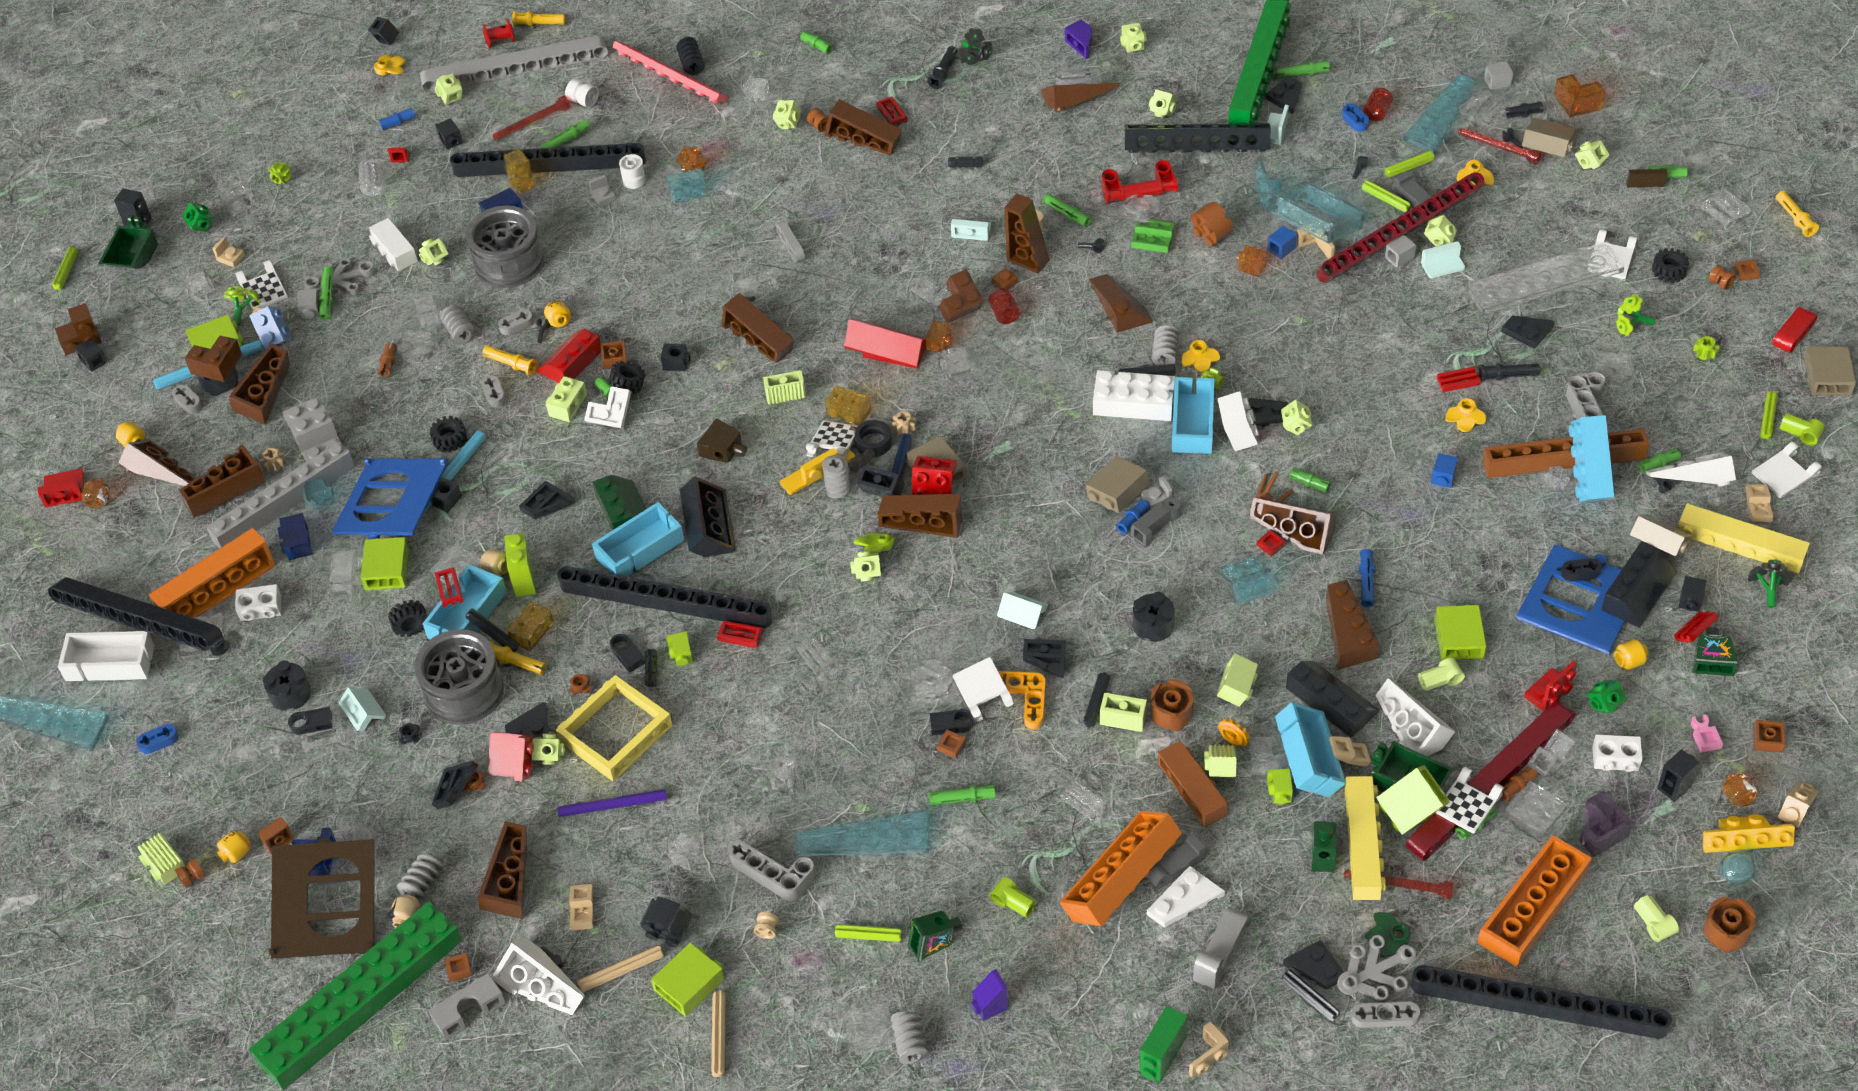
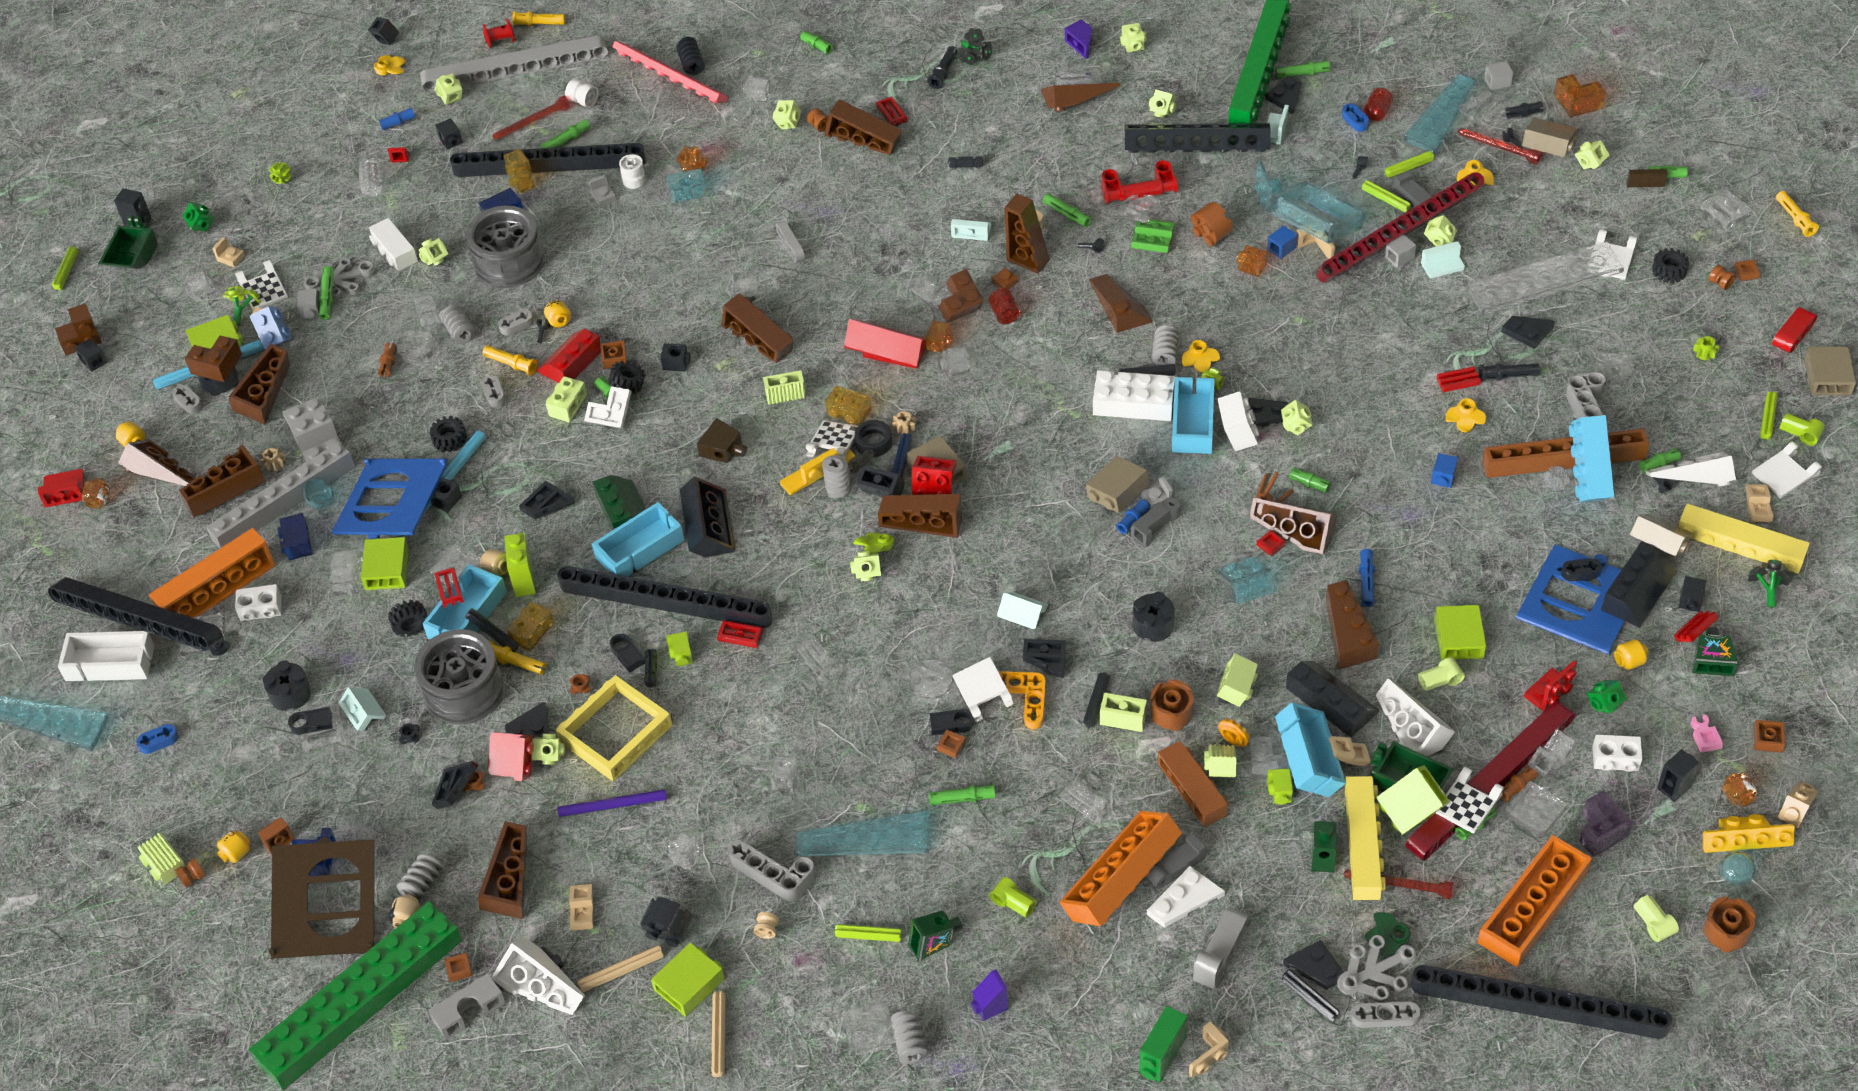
(1631, 304): lime plant -> none

